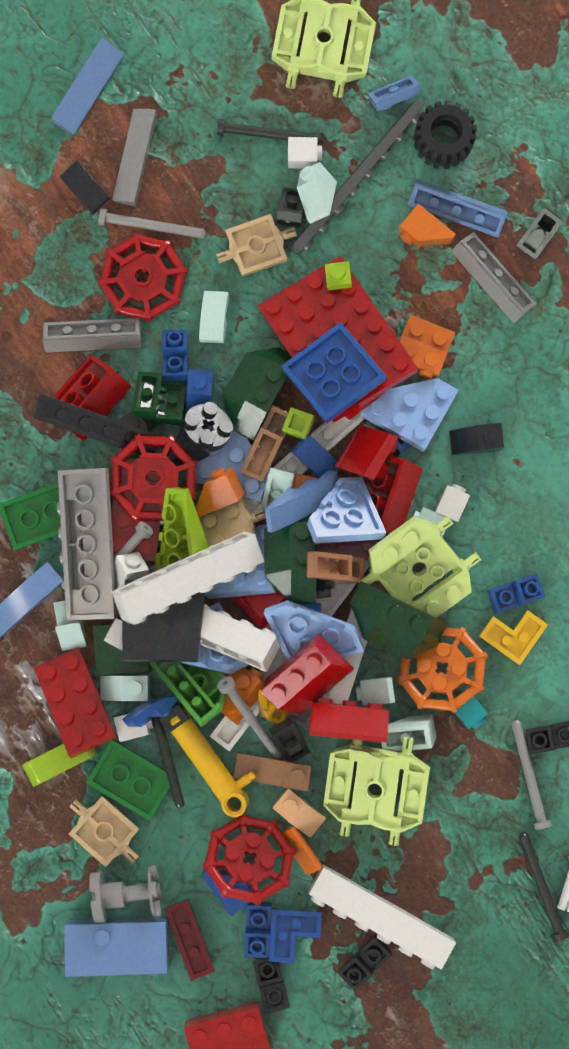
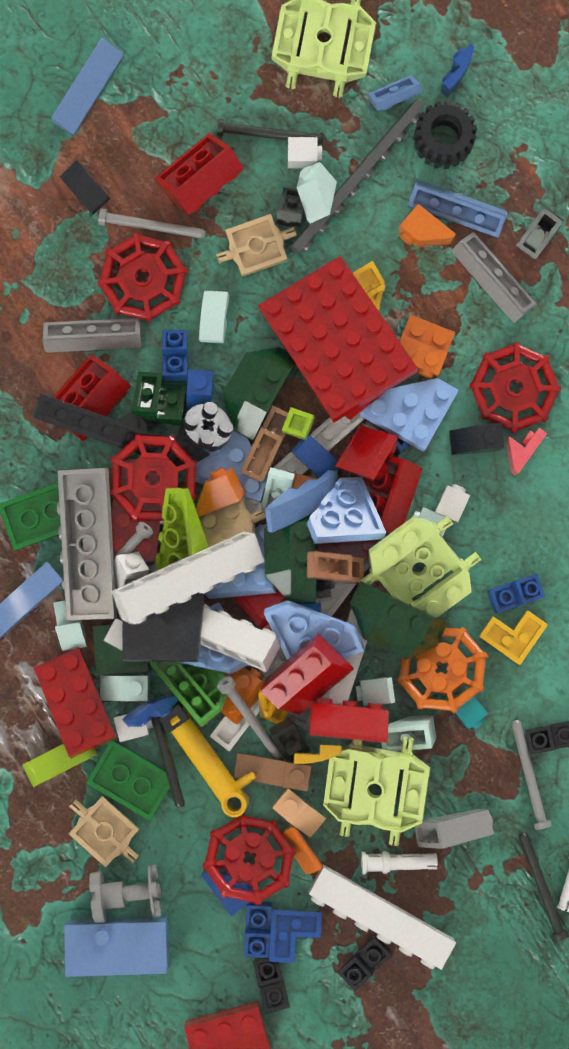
(134, 156): light grey slope -> none
(189, 939): dark red plate -> none
(200, 173): none -> red slope
(326, 752): none -> yellow slope
(333, 372): blue plate -> none
(338, 275): lime plate -> none
(371, 282): none -> yellow slope
(386, 862): none -> white pin
(454, 829): none -> light grey slope
(459, 67): none -> blue slope
(519, 454): none -> coral slope
(521, 374): none -> red plate

